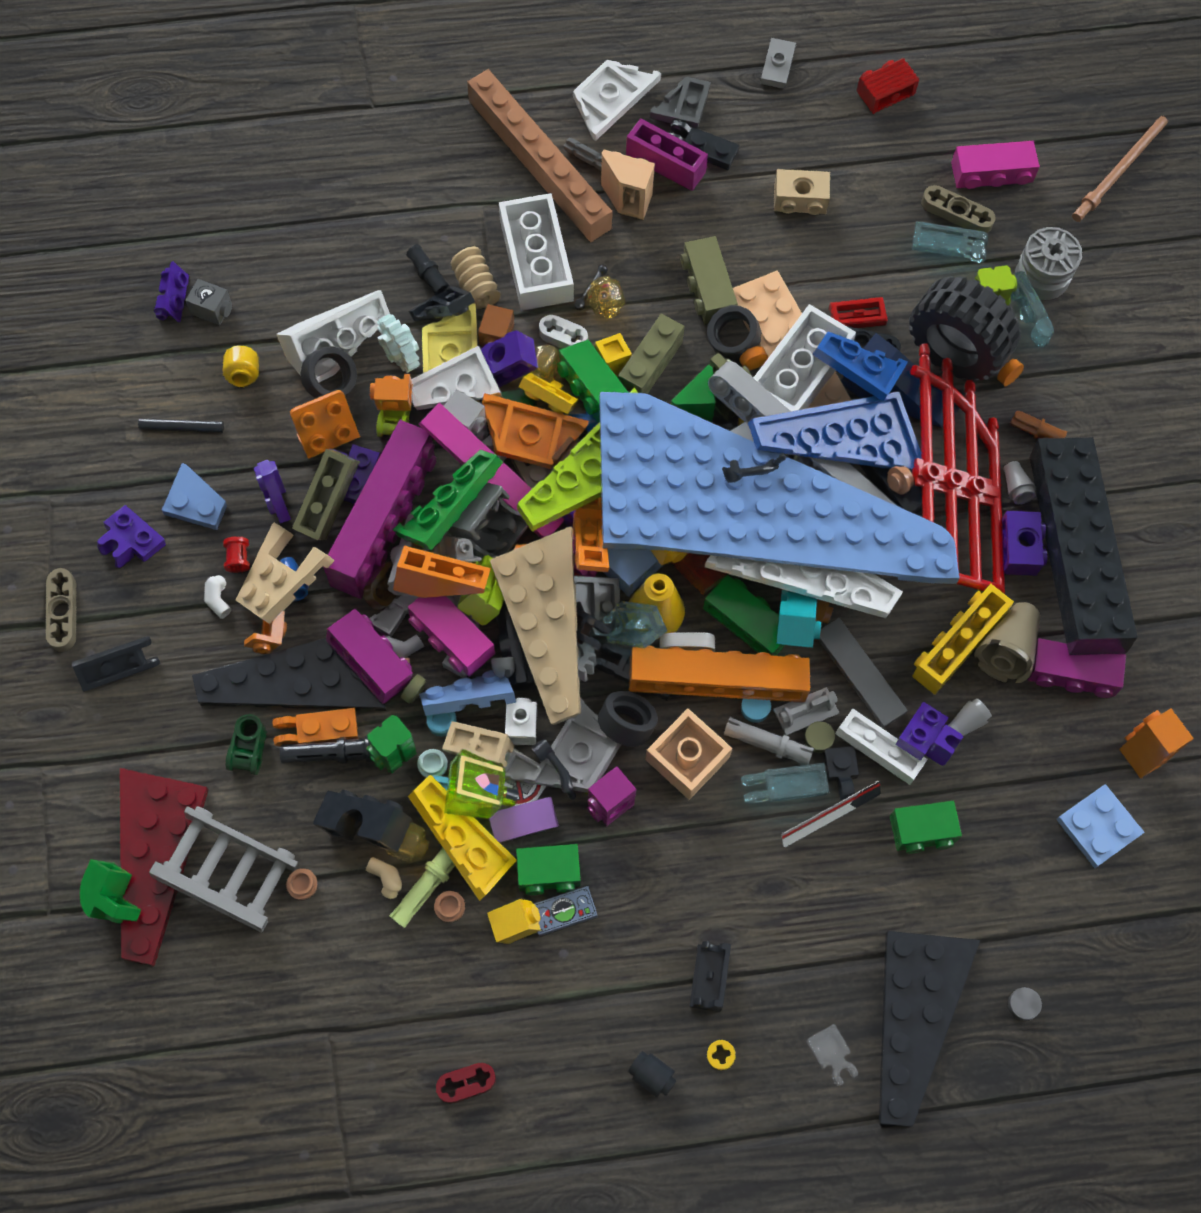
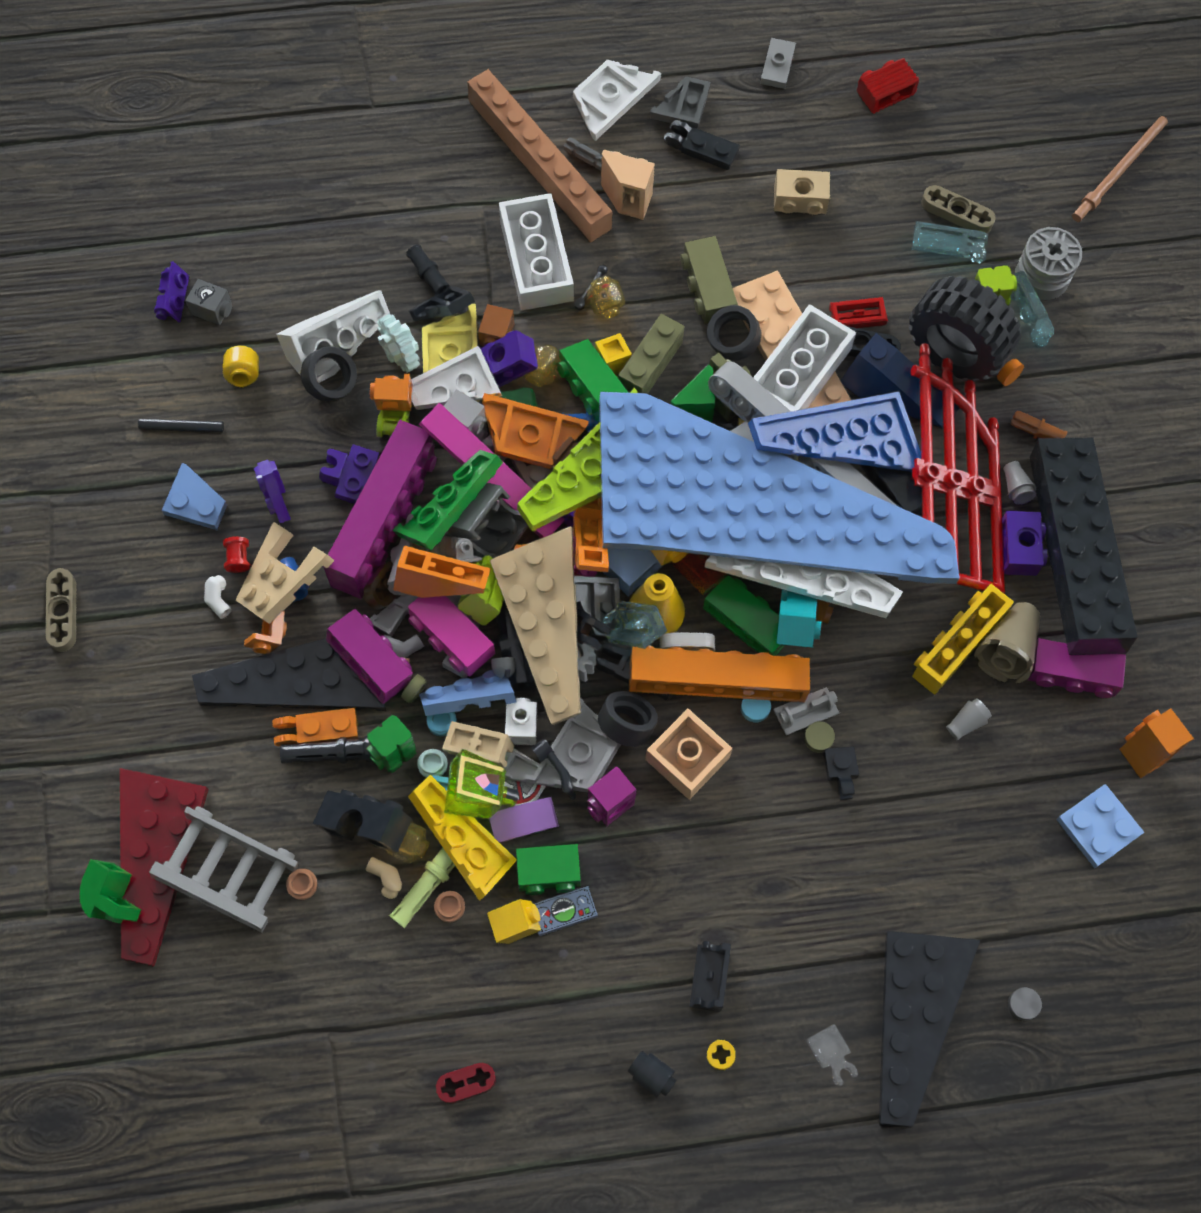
(113, 664): black hinge -> none
(129, 536): dark purple plate -> none
(246, 751): dark green piece -> none
(324, 423): orange bracket -> none
(325, 494): olive brick -> none
(474, 276): tan piece -> none
(549, 392): yellow hinge -> none
(564, 331): white beam -> none
(670, 154): magenta brick -> none
(735, 473): black piece -> none
(753, 357): orange tile -> none
(765, 740): light grey pin -> none
(788, 783): clear light blue hinge -> none
(831, 814): sticker -> none
(861, 673): dark grey tile -> none
(865, 368): blue wing -> none
(879, 746): white plate -> none
(900, 479): nougat plate -> none
(925, 827): green brick -> none
(928, 735): dark purple plate -> none
(995, 164): dark pink brick -> none

